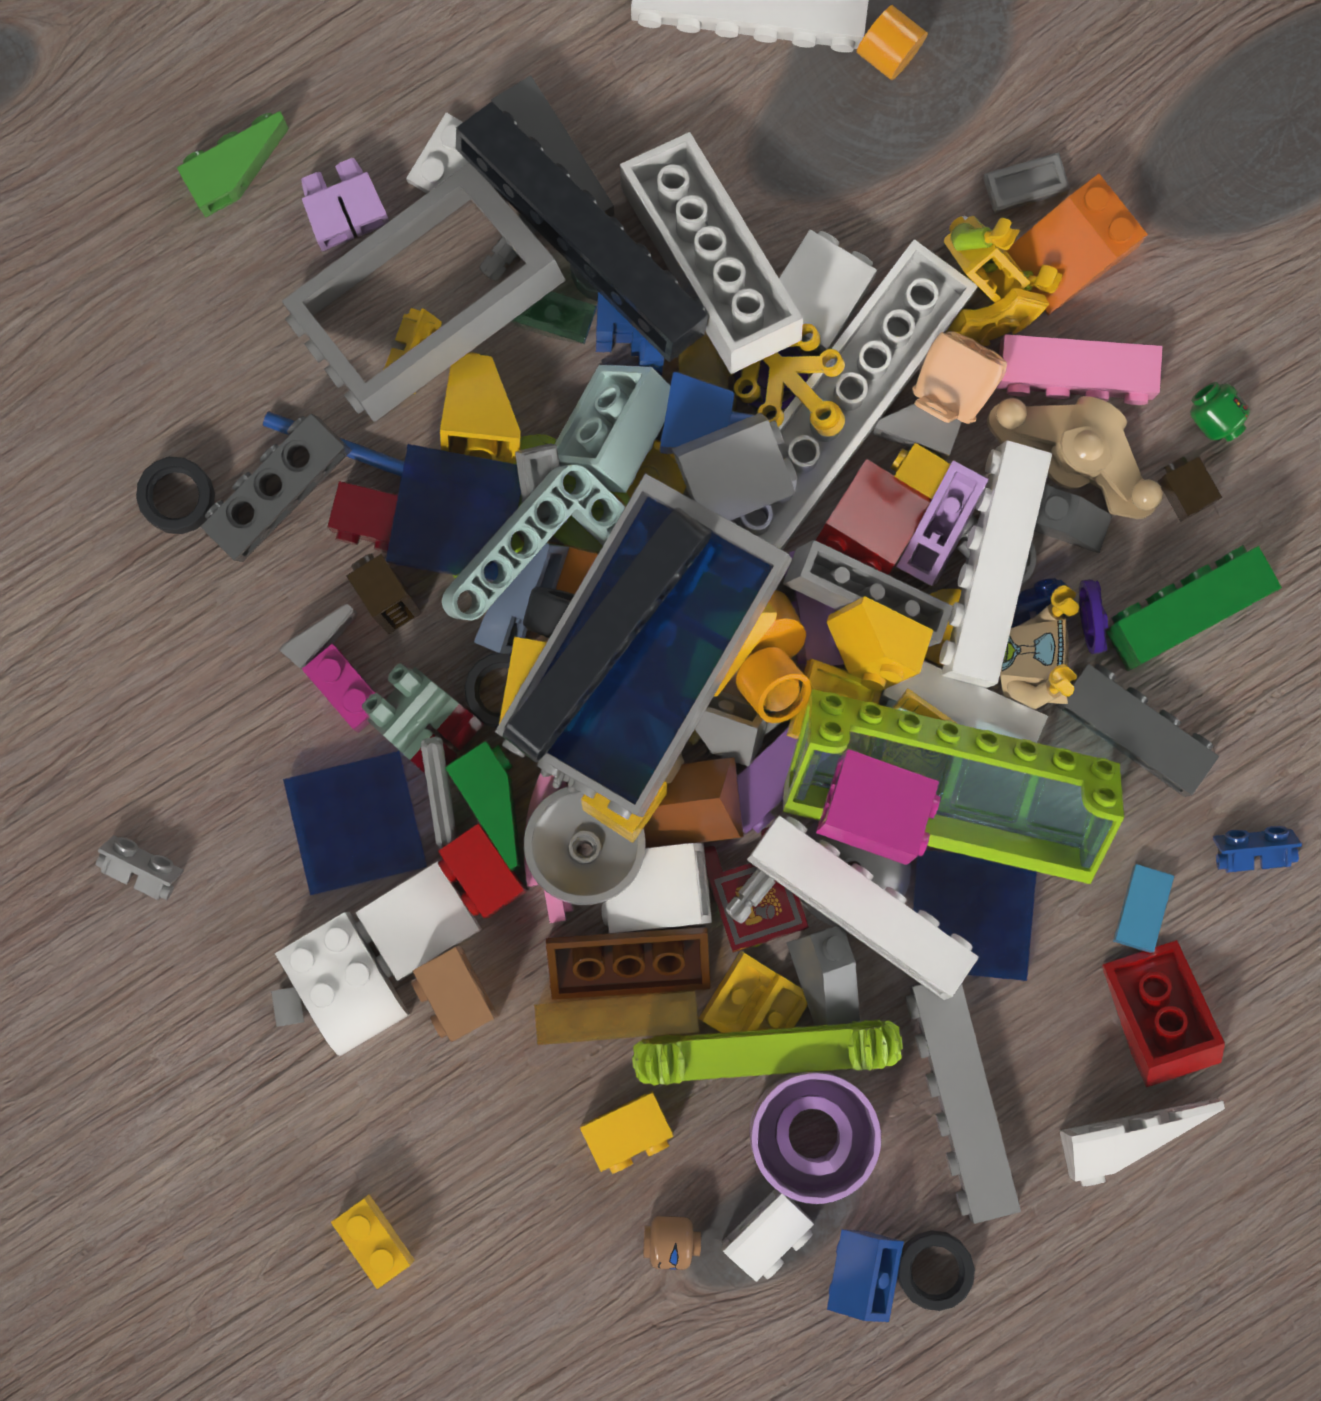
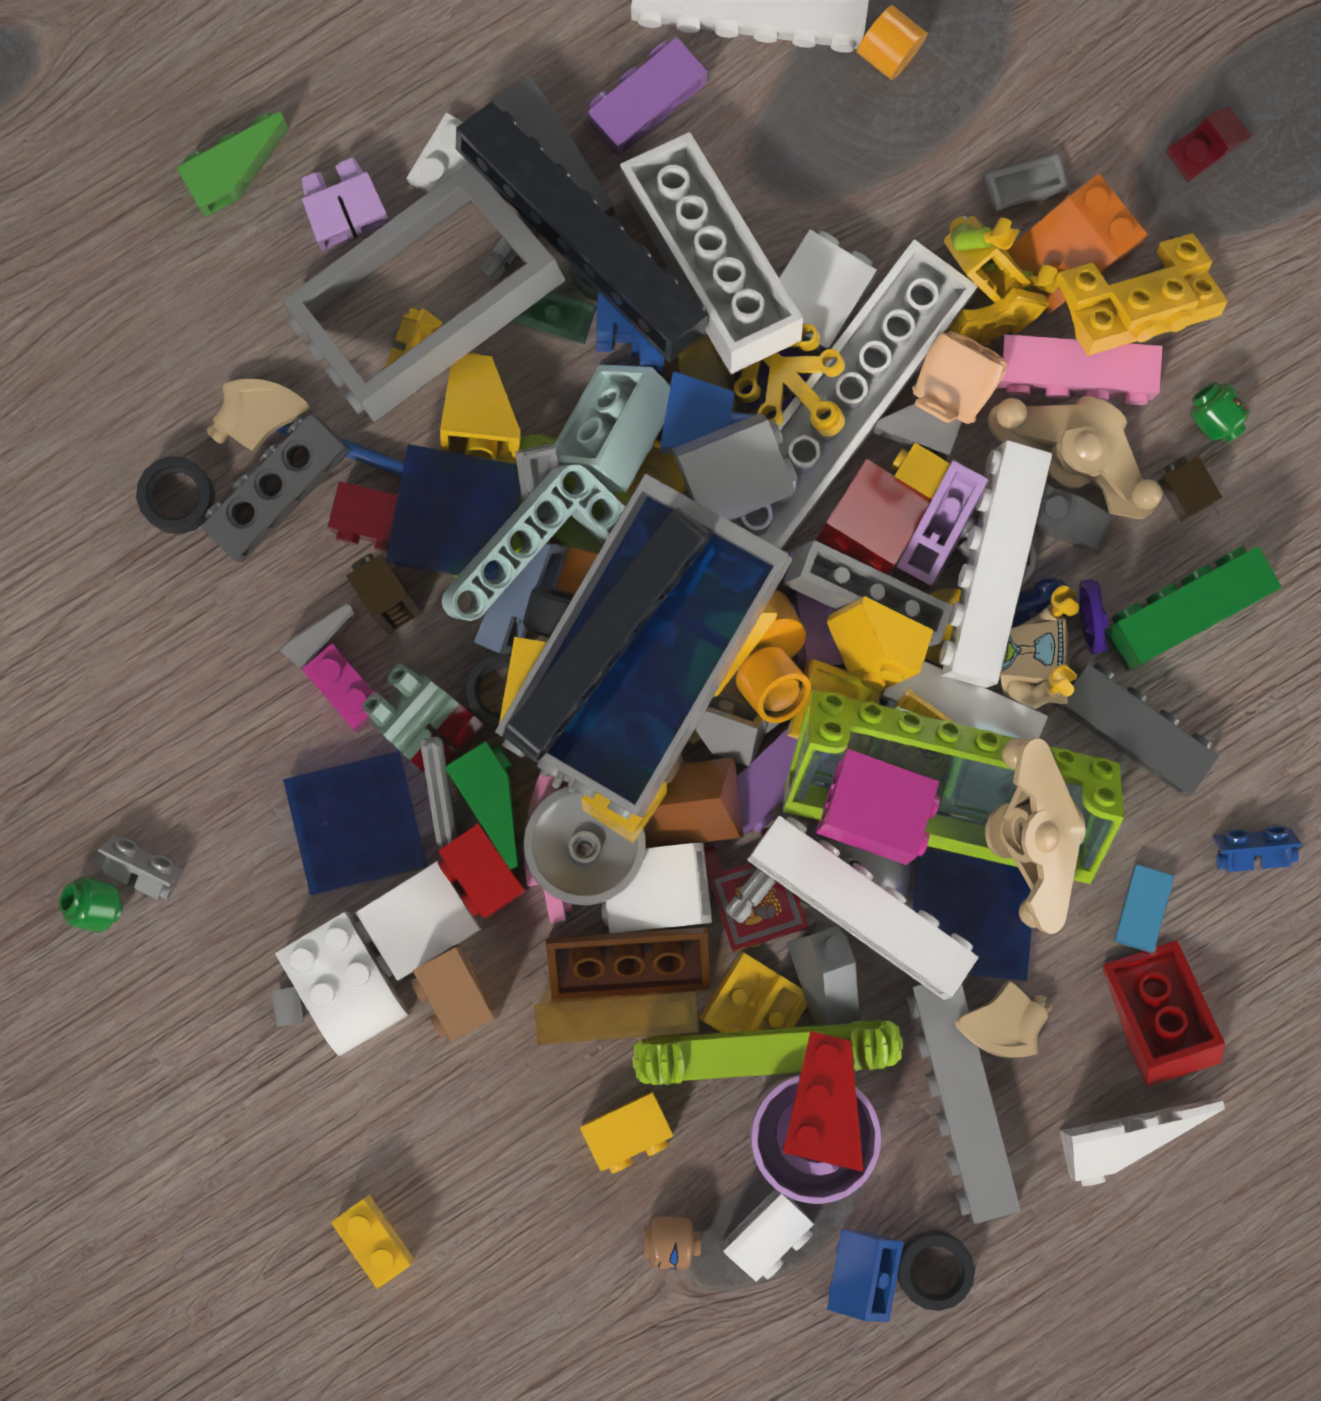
(90, 904): none -> green head
(254, 411): none -> tan arm
(646, 95): none -> medium lavender brick
(825, 1105): none -> red wing
(1007, 1023): none -> tan arm
(1039, 832): none -> tan piece
(1146, 304): none -> yellow bracket
(1208, 143): none -> dark red slope

